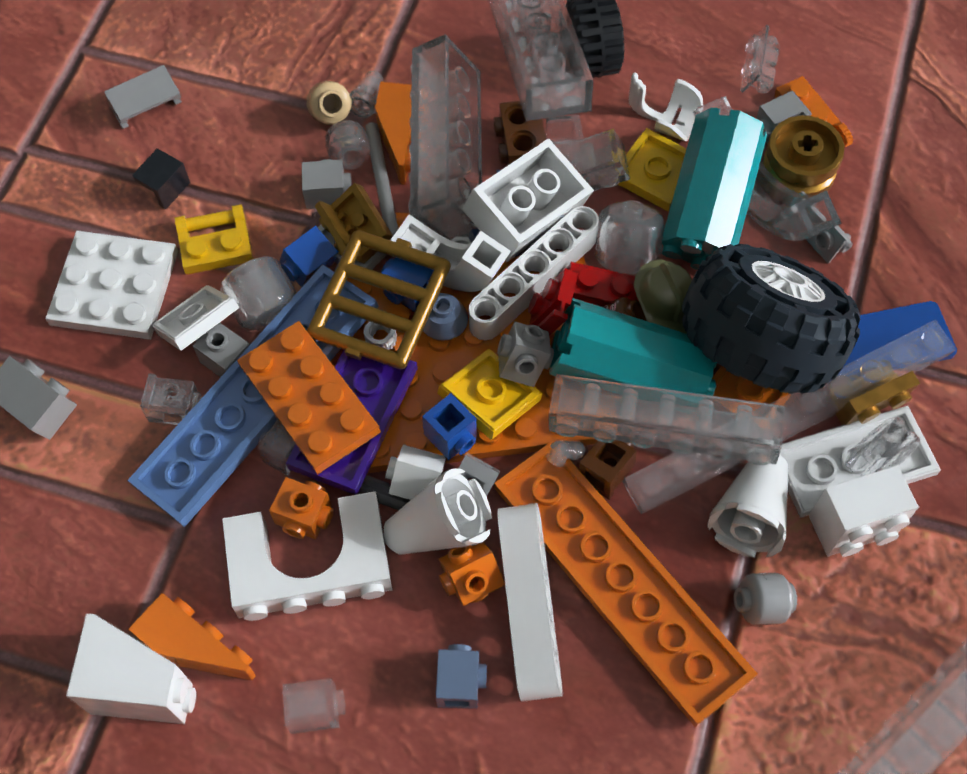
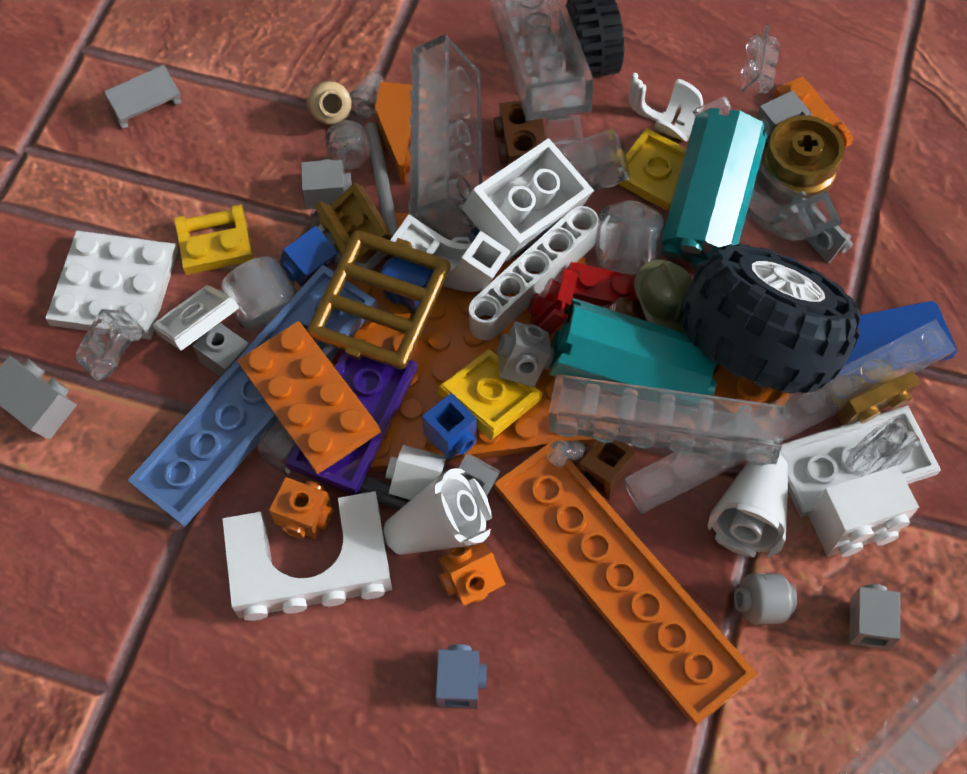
(107, 342): none -> clear leg
(127, 679): white slope -> none
(161, 409): clear brick -> none
(163, 176): black panel -> none
(182, 640): orange slope -> none
(312, 705): clear brick -> none
(387, 343): white axle -> none
(446, 319): sand blue cone -> none
(529, 603): white beam -> none
(874, 617): none -> light grey brick

